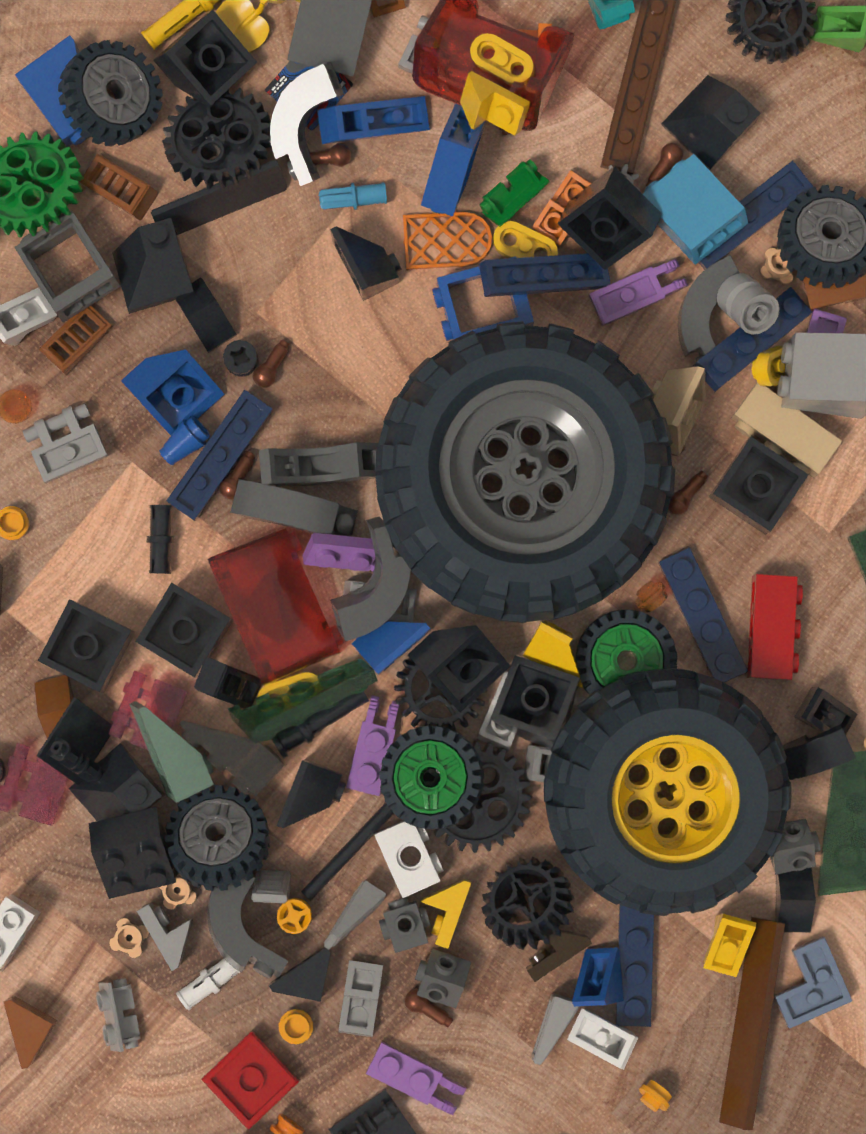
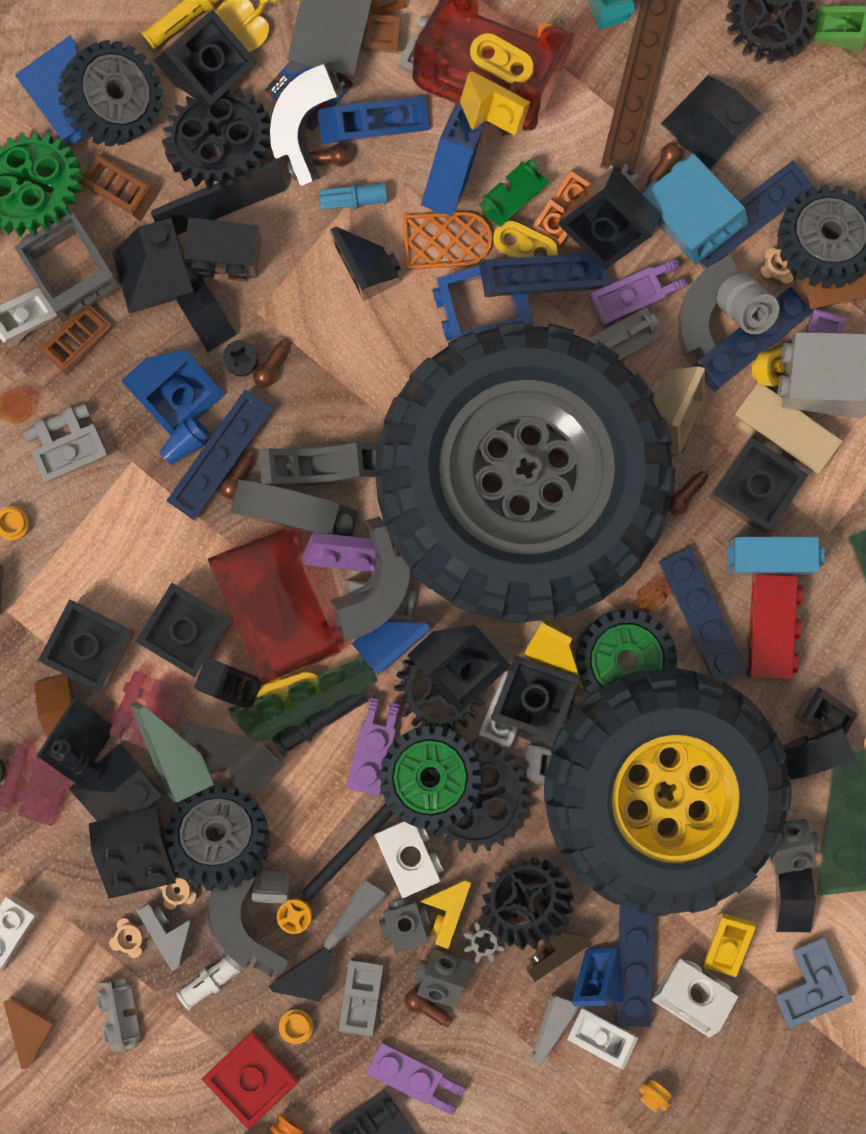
(160, 539): black pin -> none
(222, 249): none -> black brick
(311, 792): black slope -> none
(382, 33): none -> dark orange plate
(479, 932): none -> light grey gear
(630, 333): none -> light grey hinge
(675, 997): none -> white brick
(752, 1024): reddish brown tile -> none
(774, 556): none -> dark azure brick

